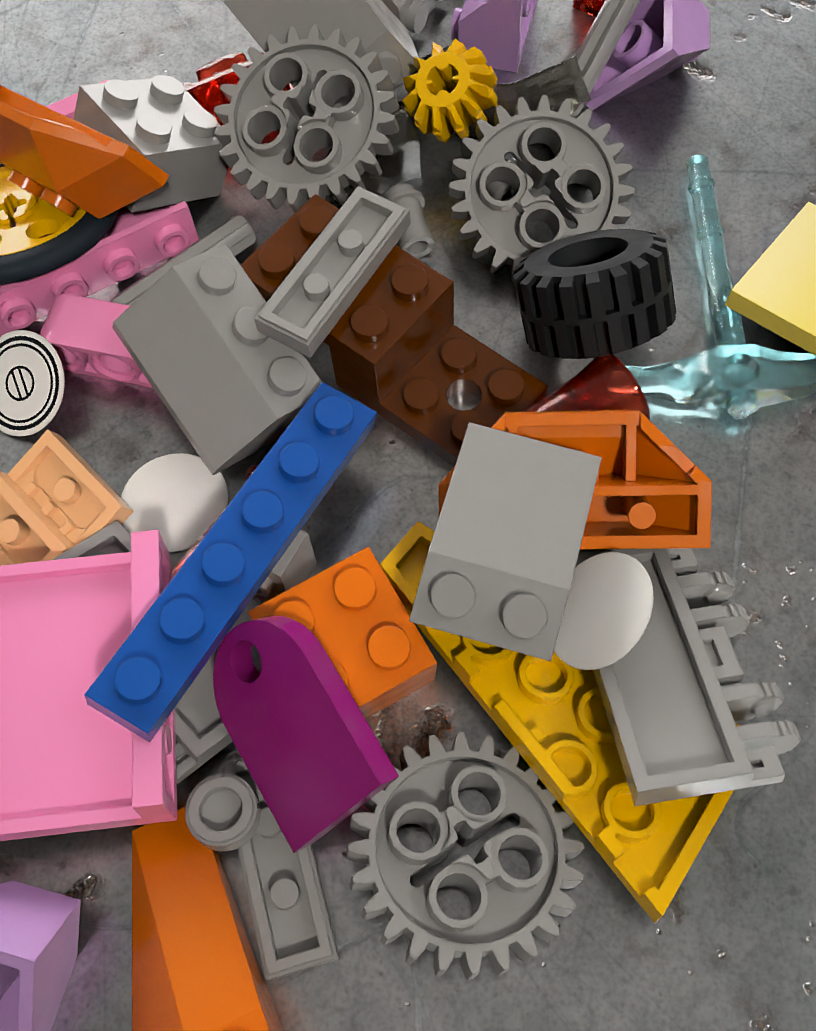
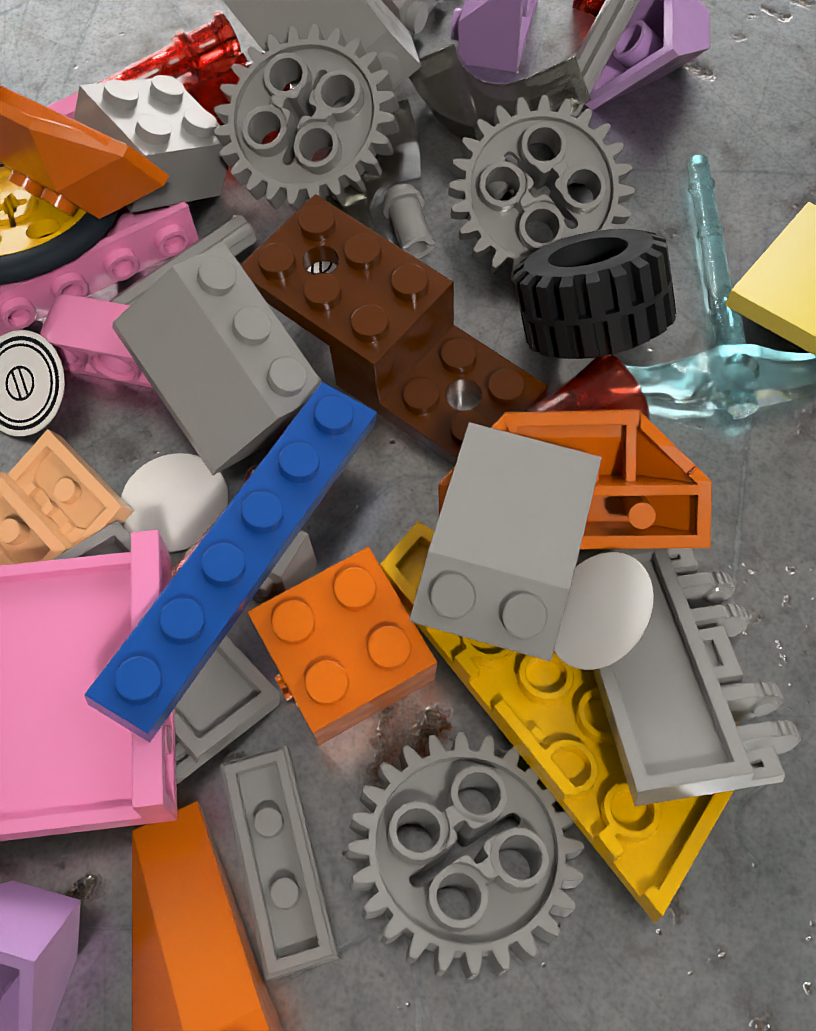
(186, 48): none -> clear red pin
(223, 812): light grey tile -> none
(297, 728): magenta tile -> none
(333, 271): light grey tile -> none
(455, 71): yellow gear -> none

